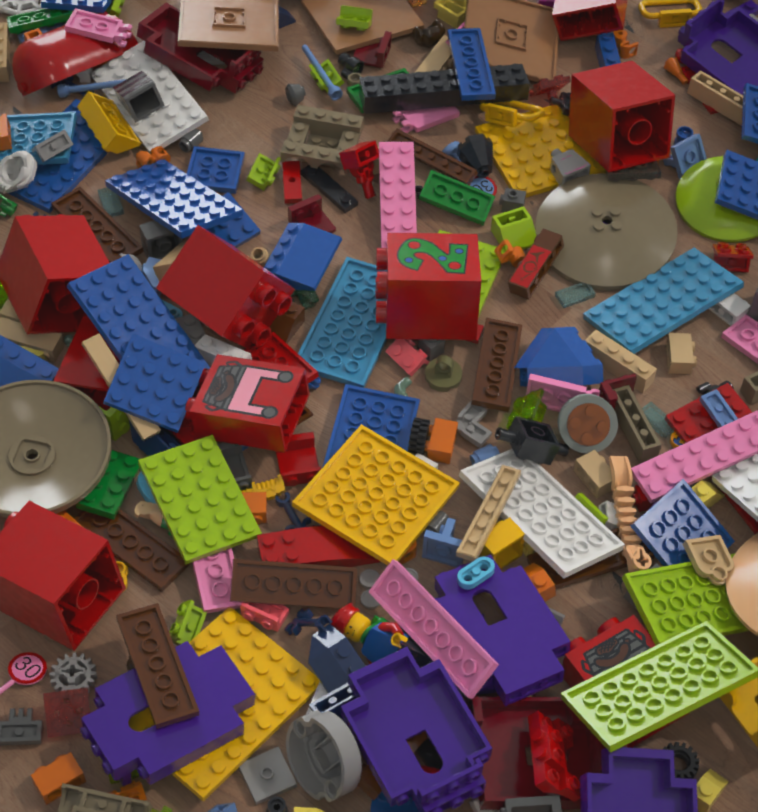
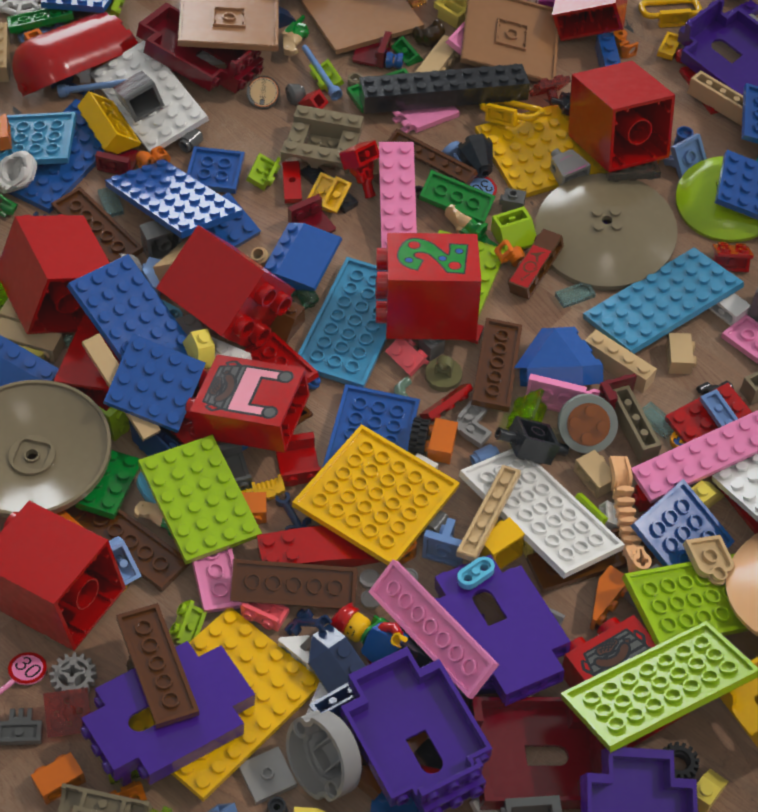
(53, 145): light grey panel -> none
(98, 27): bright pink tile -> none
(116, 163): none -> dark red bracket
(125, 561): none -> light blue slope
(200, 346): none -> light yellow slope
(263, 92): none -> piece
(293, 36): none -> animal
(297, 648): none -> white slope
(314, 99): none -> red brick
(331, 191): none -> yellow slope
(350, 64): black piece -> none
(355, 17): lime bracket -> none
(398, 60): none -> blue wheel
(410, 55): none -> green slope
(447, 402): none -> red tile
(467, 225): none -> animal
(471, 64): blue plate -> none
(541, 581): orange slope -> none
(549, 758): red bracket -> none
(608, 592): none -> orange slope
(668, 46): none -> yellow plate
(672, 66): orange cone -> none

